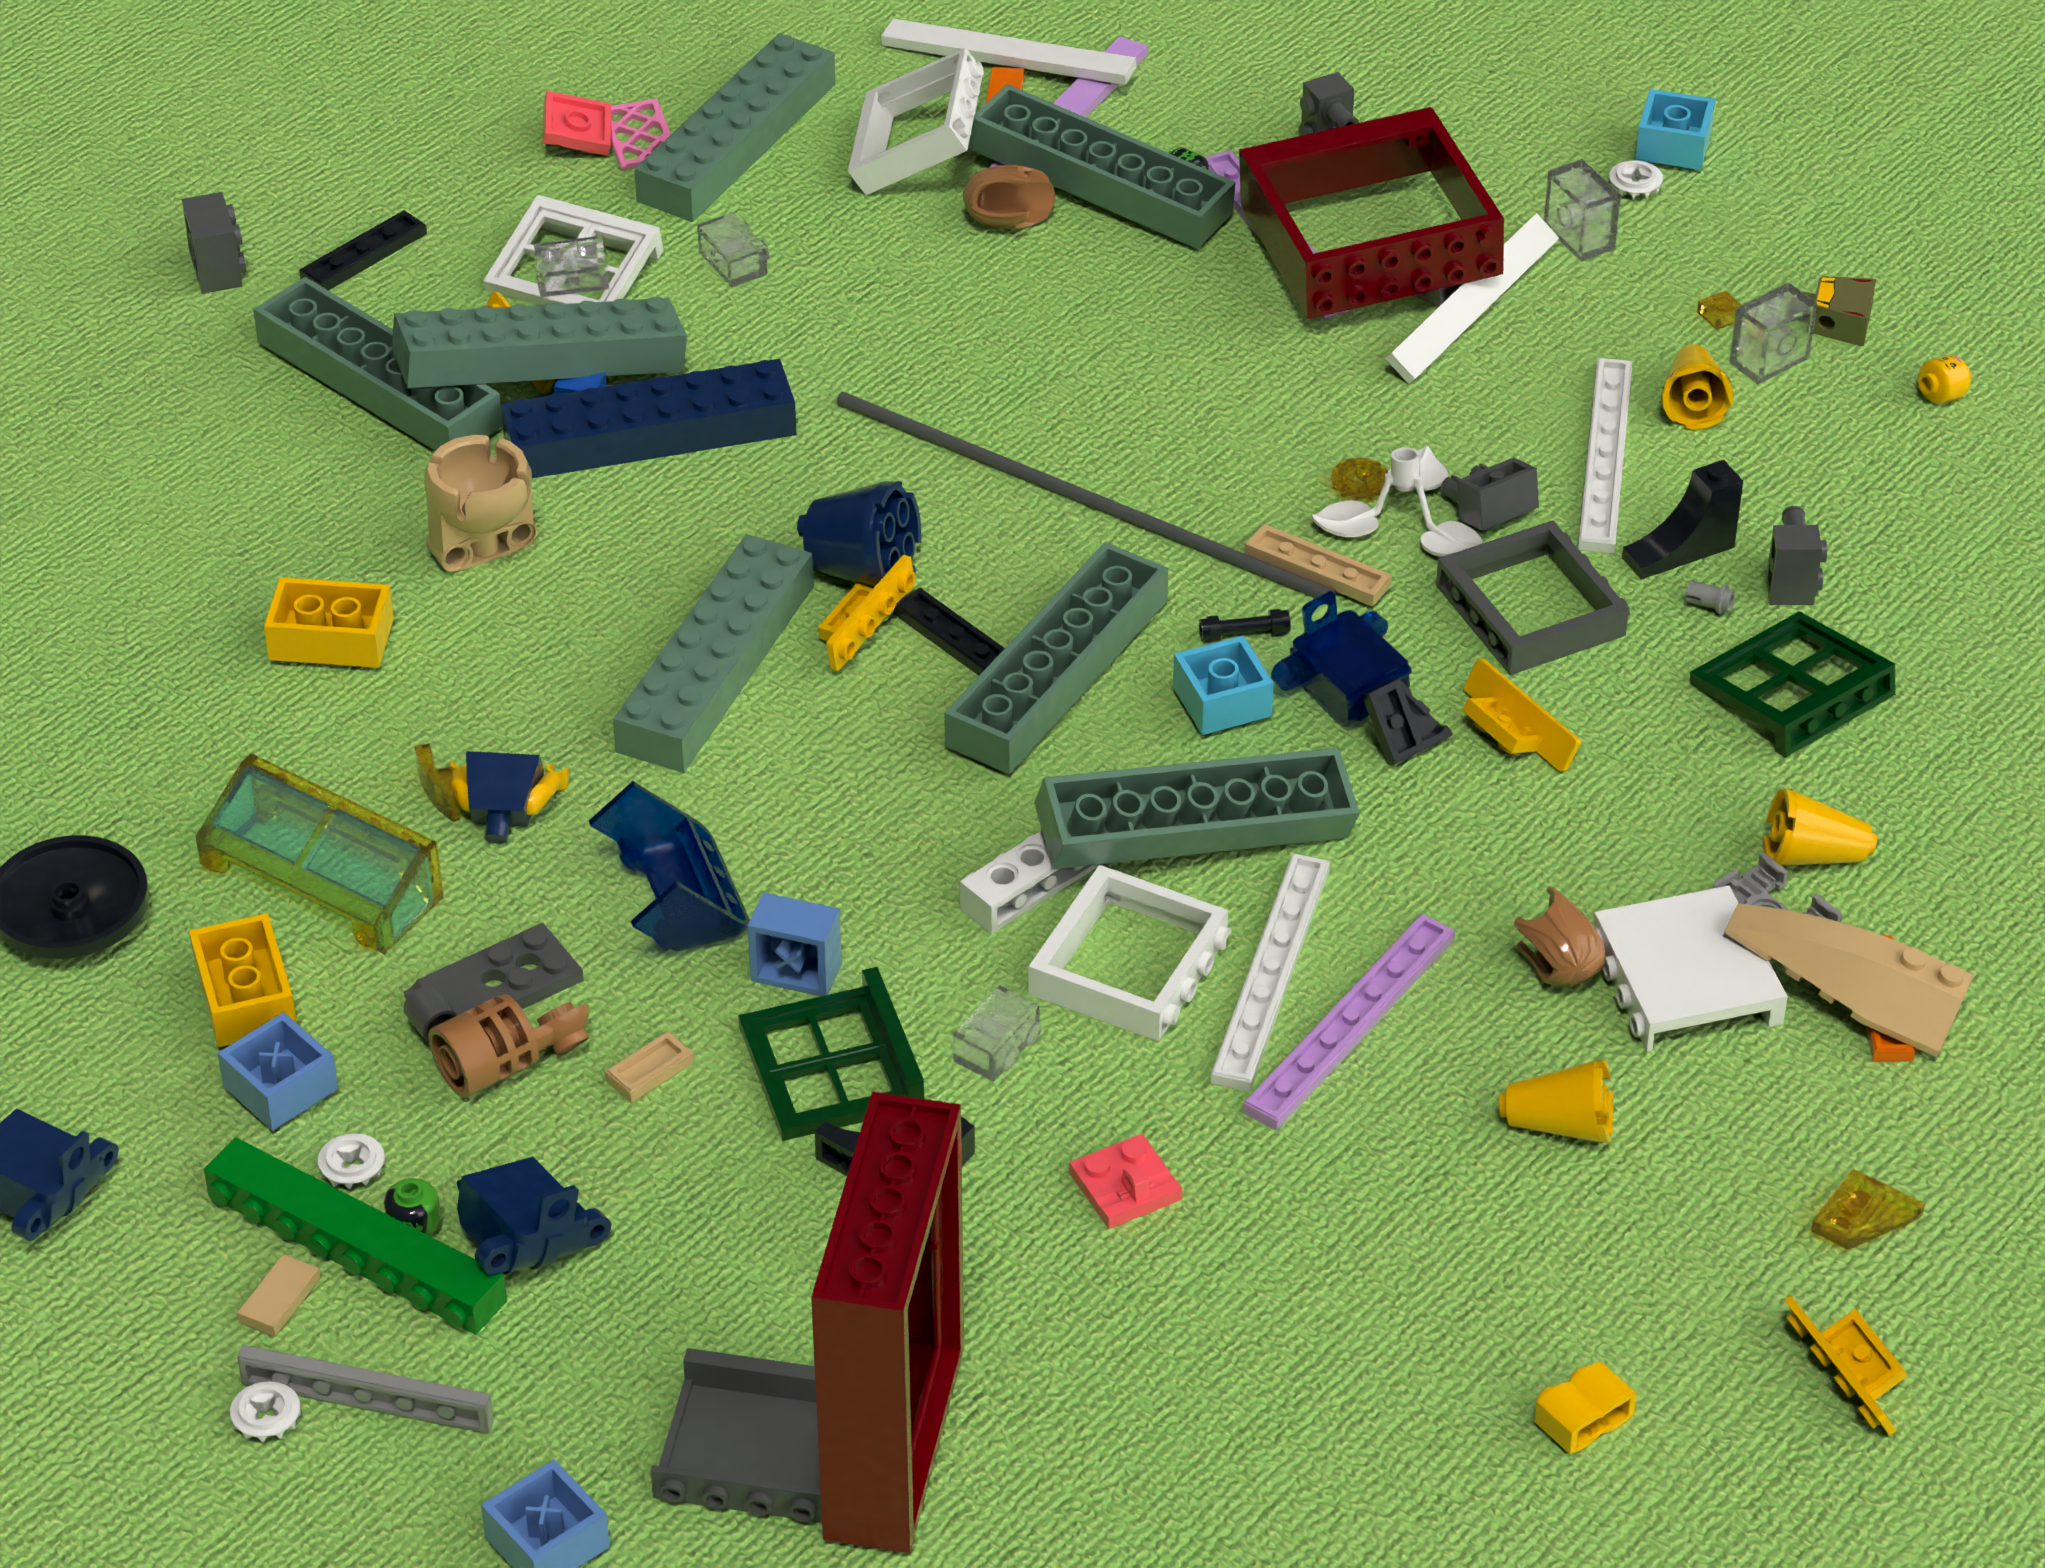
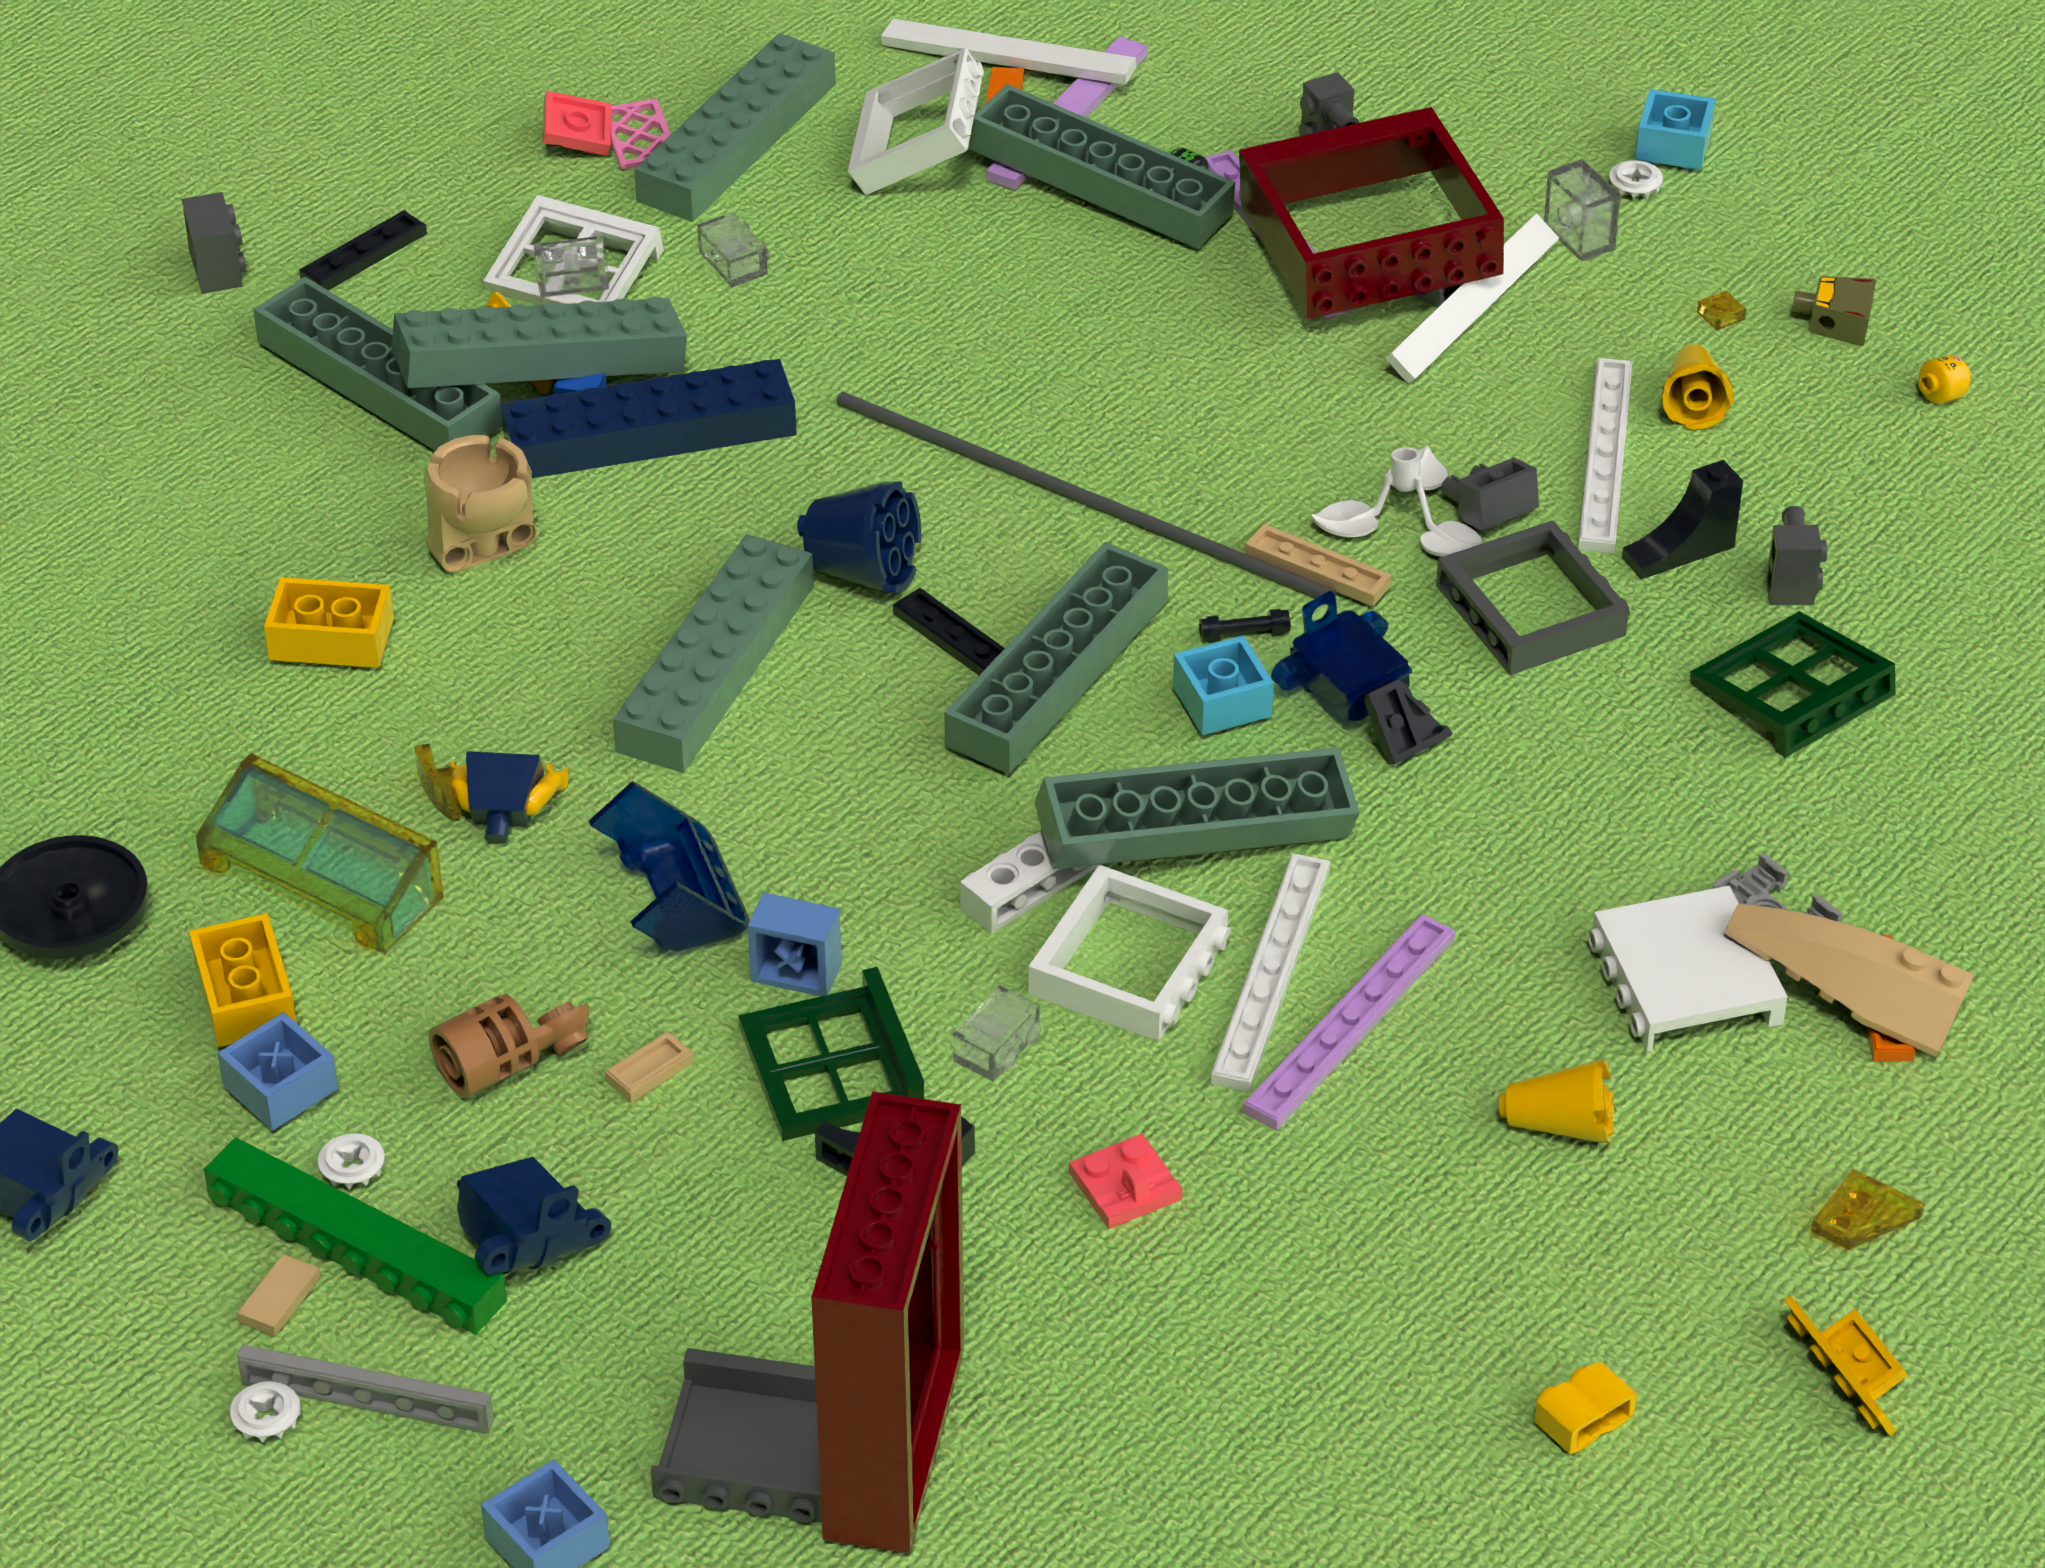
(414, 1204): bright green head -> none
(463, 986): dark grey hinge -> none
(863, 611): yellow bracket -> none
(1009, 196): medium nougat hair -> none
(1366, 470): clear yellow gear -> none
(1516, 718): yellow bracket -> none
(1566, 941): medium nougat hair -> none
(1710, 596): light grey pin -> none
(1772, 333): clear brick -> none
(1814, 832): yellow cone -> none

